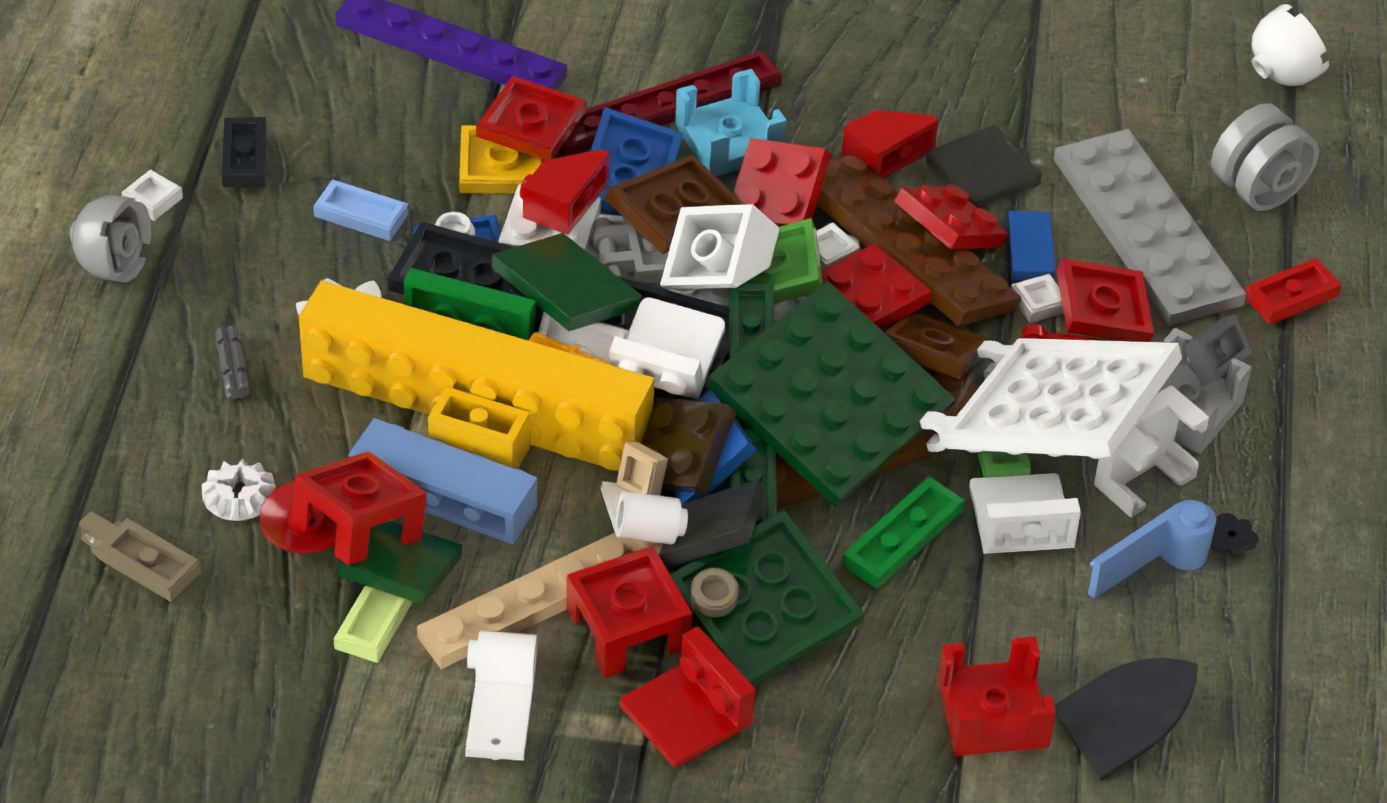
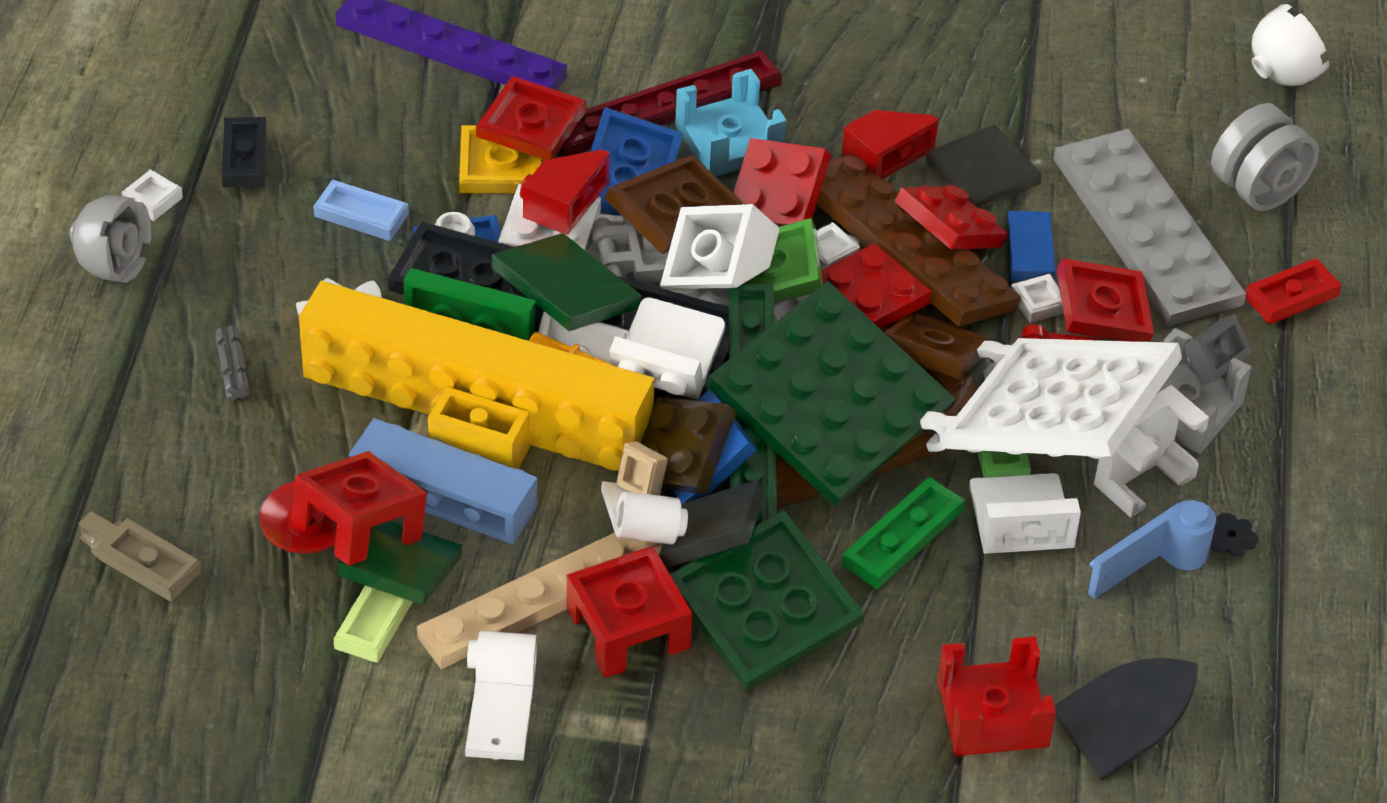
(220, 498): white gear -> none
(692, 703): red bracket -> none
(714, 592): dark tan tile -> none

